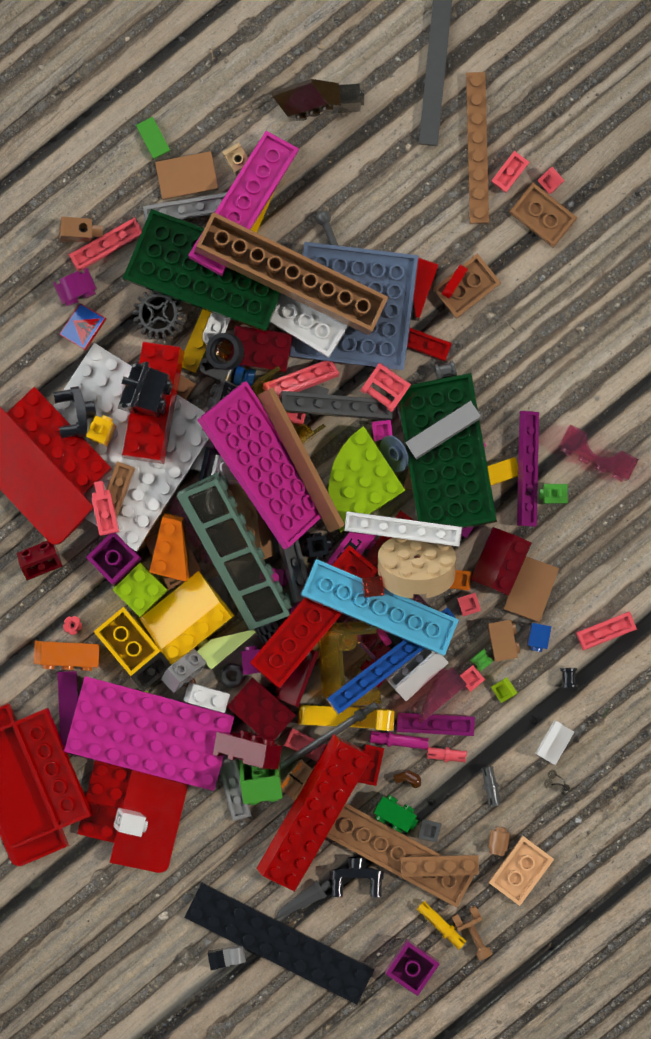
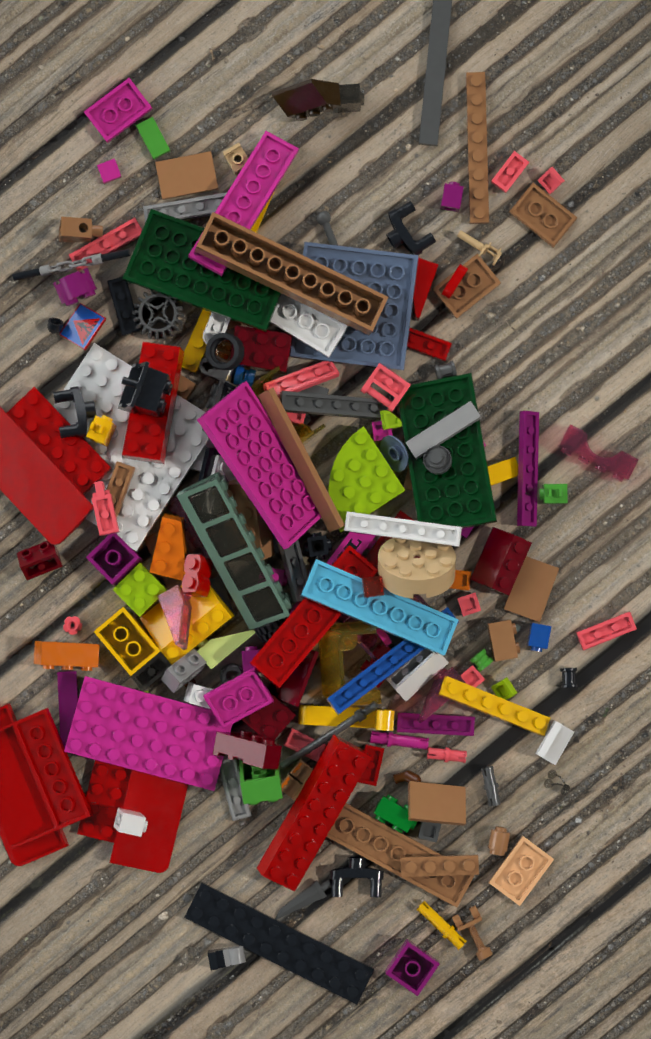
(47, 269): none -> piece
(55, 325): none -> black hinge
(109, 171): none -> dark pink tile
(118, 110): none -> dark pink plate
(123, 305): none -> black tile
(177, 613): none -> clear pink slope
(197, 575): none -> red brick
(238, 698): none -> dark pink tile
(389, 420): none -> lime tile
(401, 235): none -> black connector
(436, 803): none -> medium nougat tile
(437, 460): none -> dark grey plate
(452, 197): none -> magenta brick
(480, 246): none -> tan piece
(494, 706): none -> yellow plate

